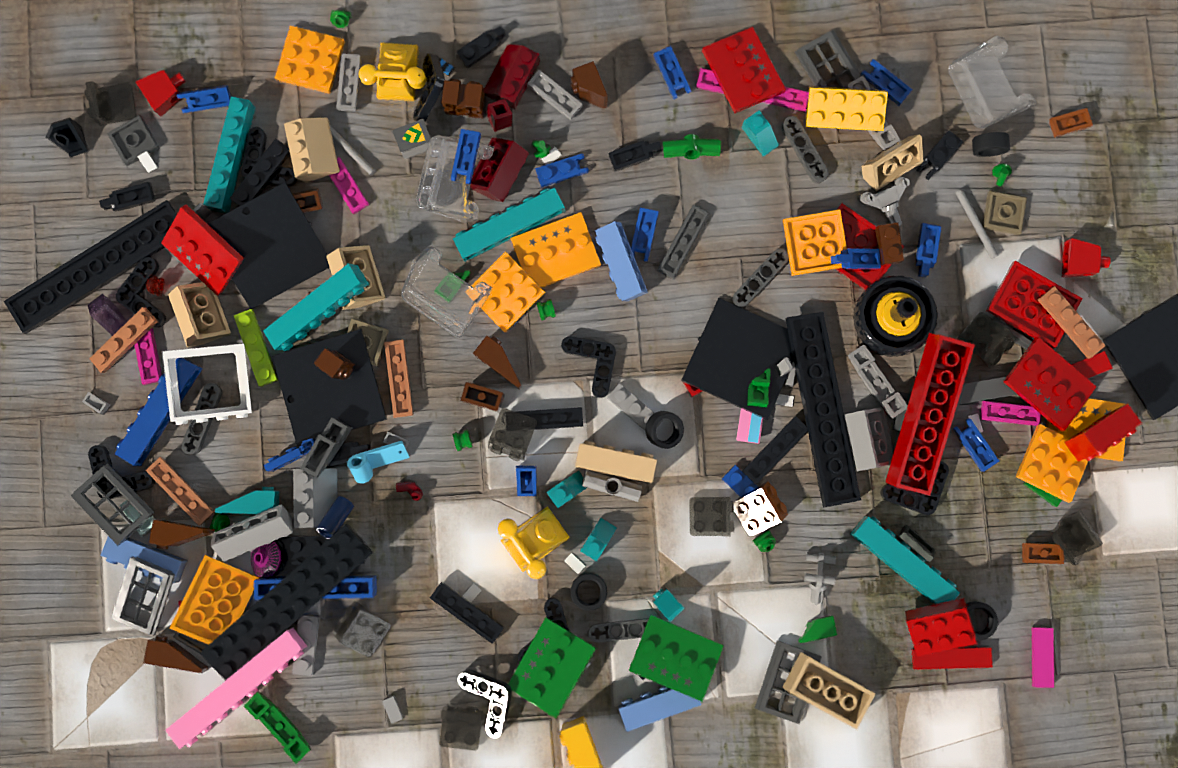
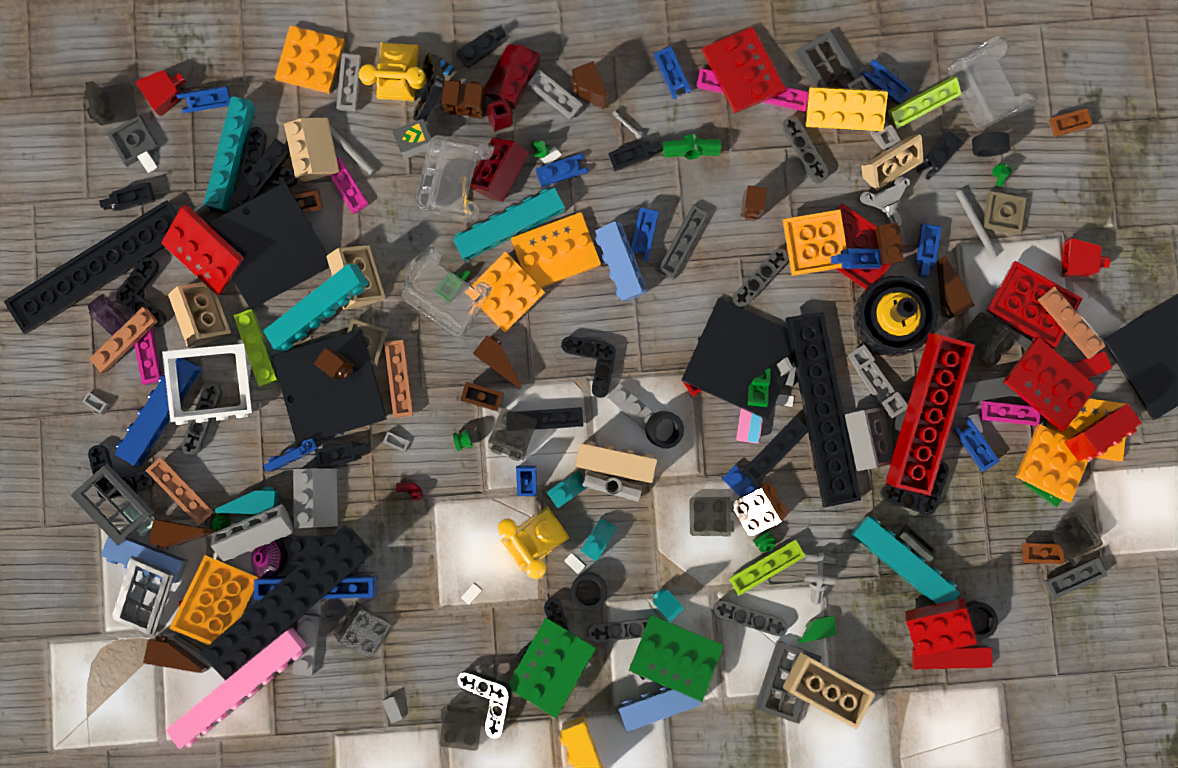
(68, 136): black slope -> none
(155, 285): clear red plate -> none
(279, 725): green slope -> none
(326, 447): dark grey slope -> none
(335, 517): dark blue pin -> none
(340, 18): green plate -> none
(362, 464): medium azure door -> none
(466, 154): blue hinge -> none
(467, 612): black plate -> none
(546, 309): green wheel -> none
(639, 135): none -> light grey hinge
(750, 616): none -> dark grey beam
(753, 202): none -> reddish brown brick
(760, 133): teal slope -> none
(766, 567): none -> lime plate
(924, 102): none -> lime plate
(952, 293): none -> reddish brown slope
(1042, 657): dark pink tile -> none
(1075, 578): none -> dark grey plate

